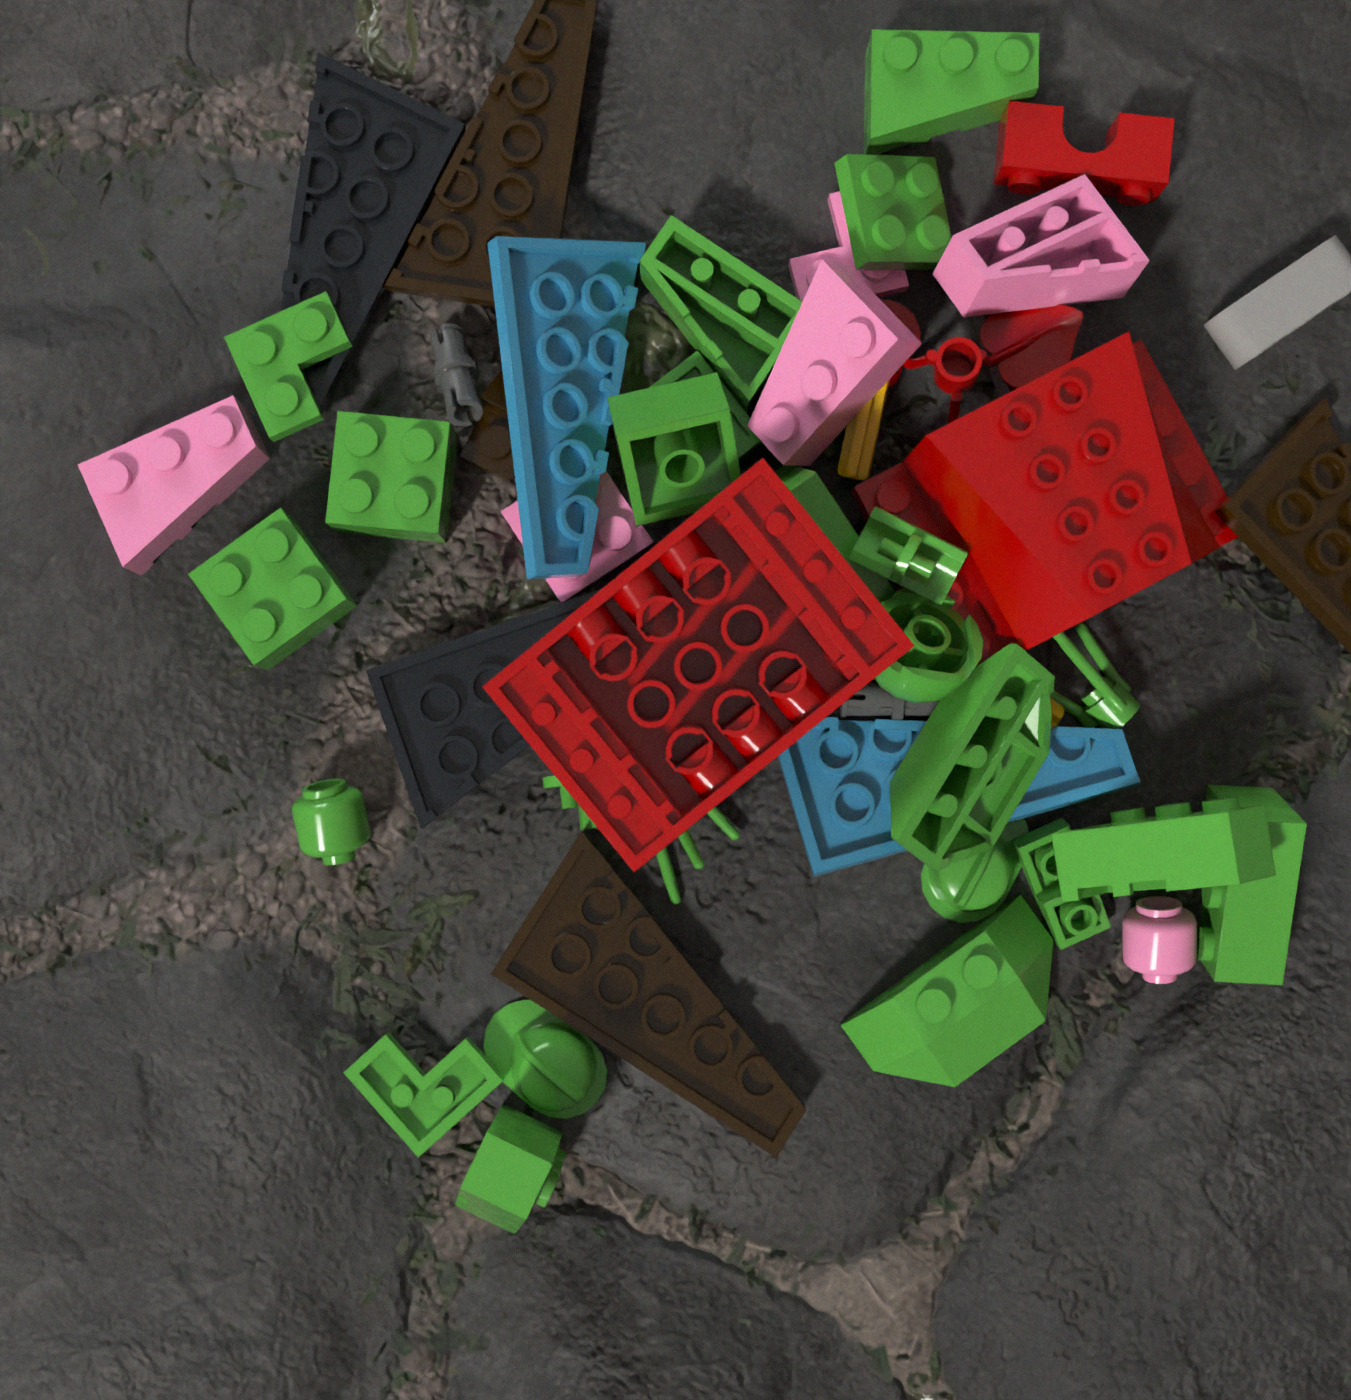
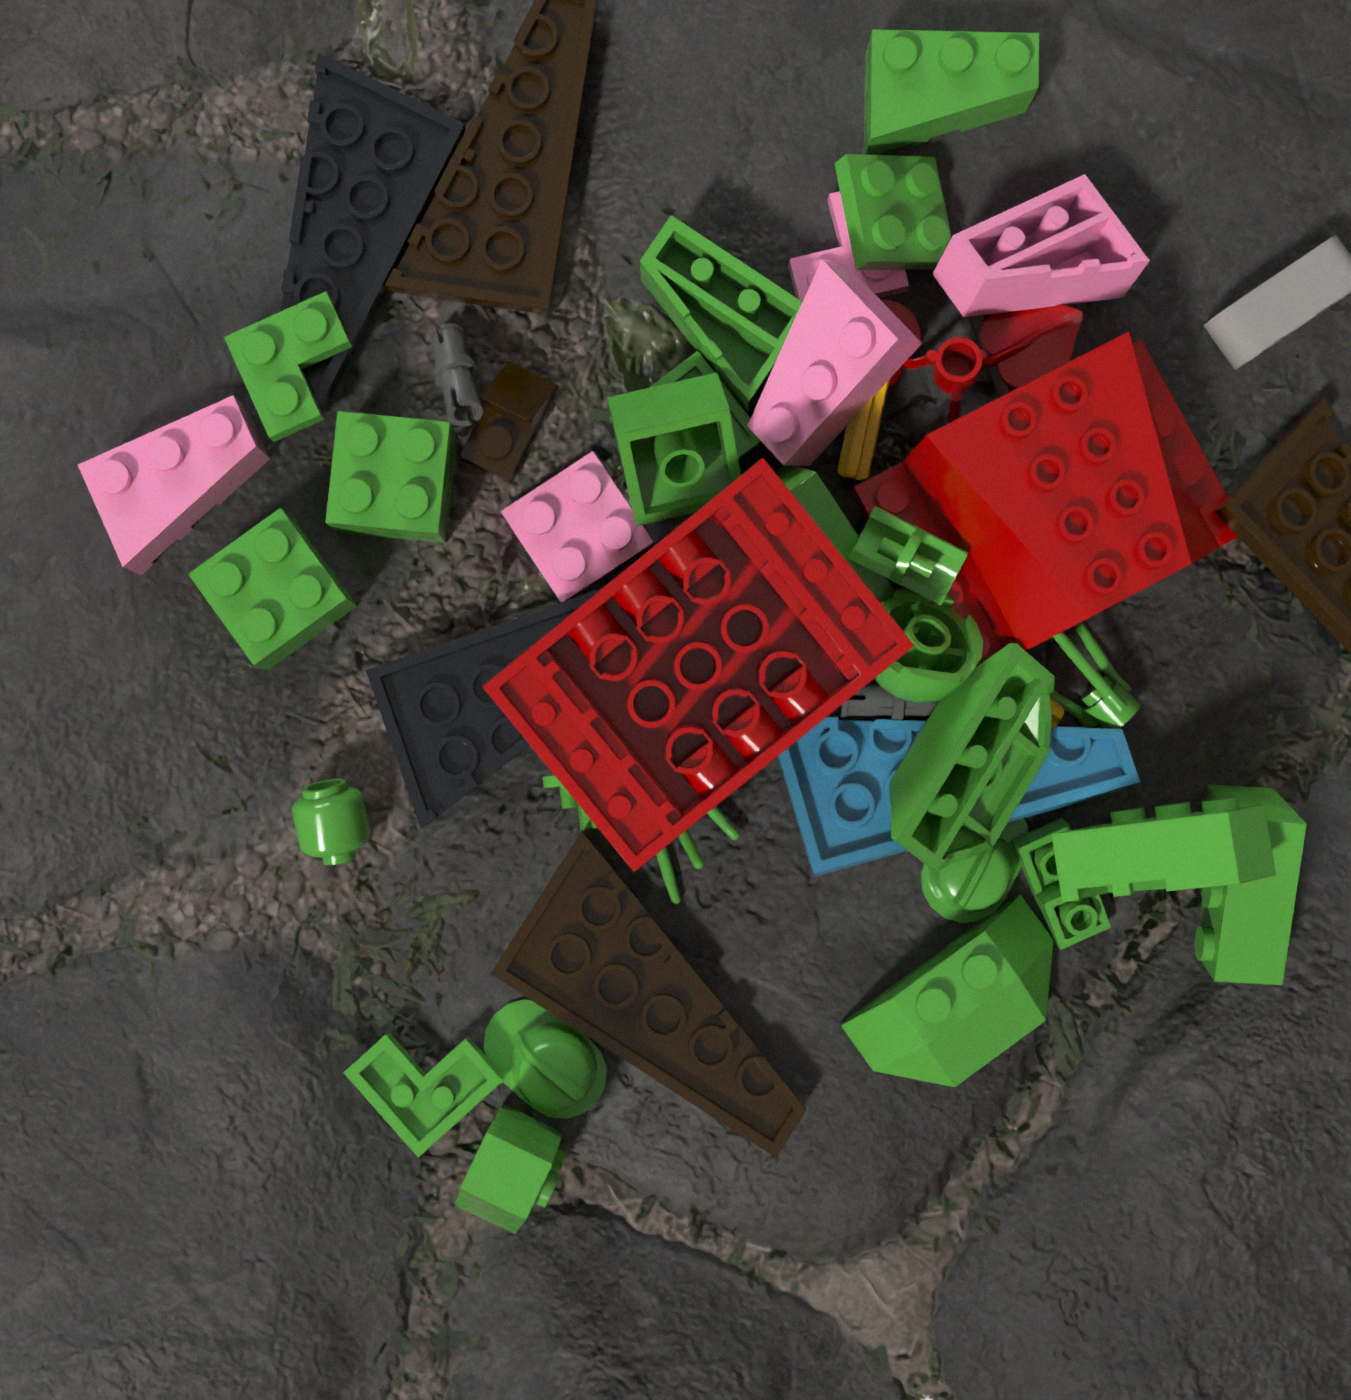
(562, 355): dark azure wing -> none
(1037, 156): red arch -> none
(1159, 939): bright pink head -> none

